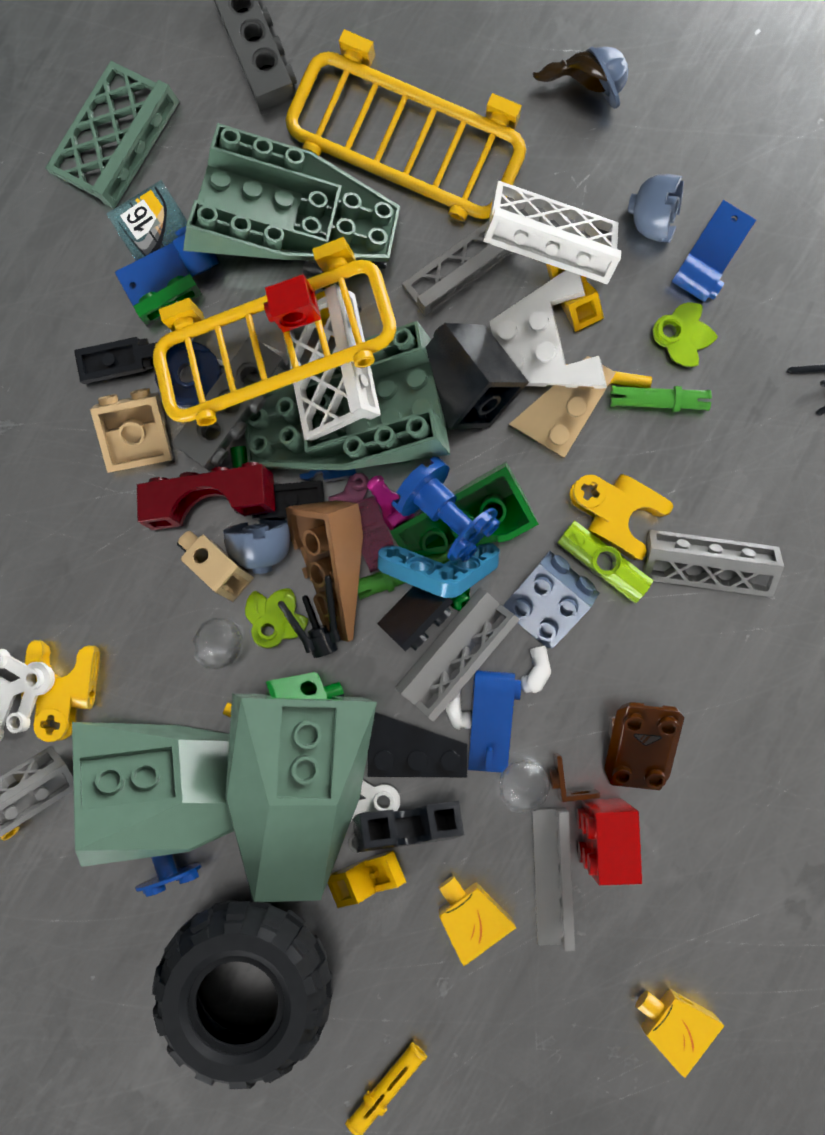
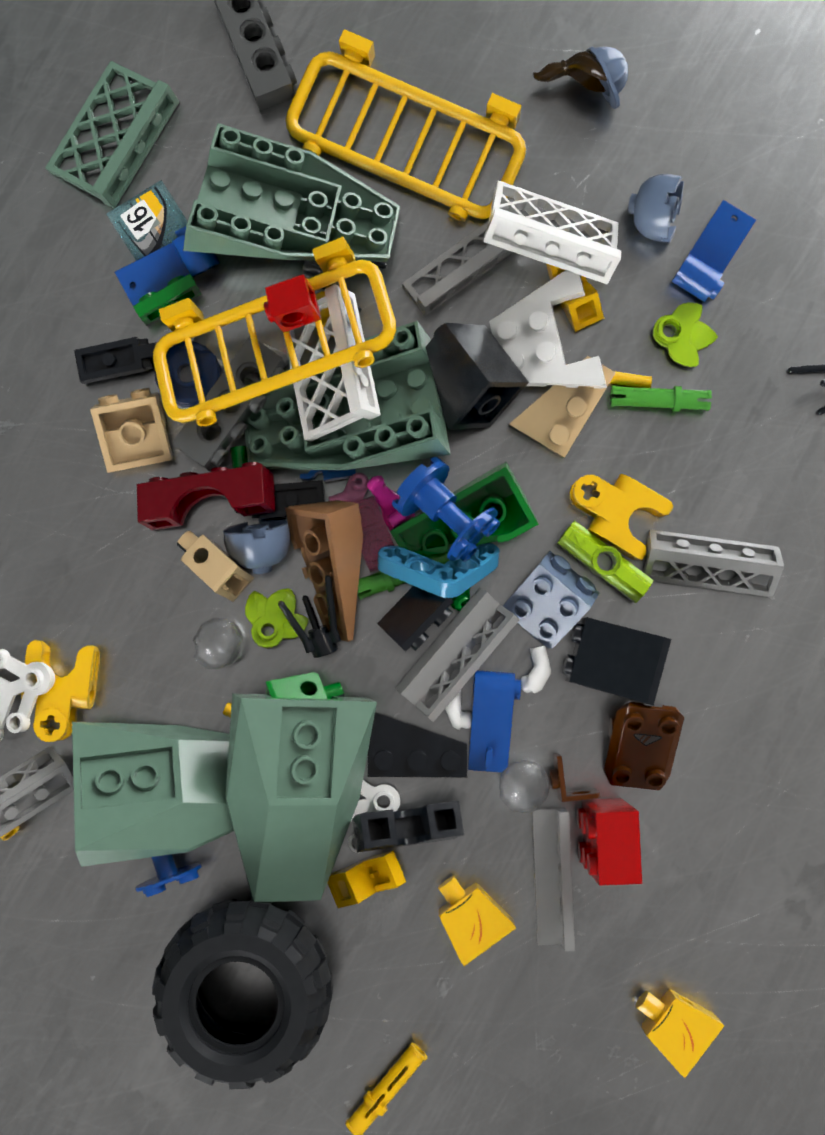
(616, 660): none -> black slope

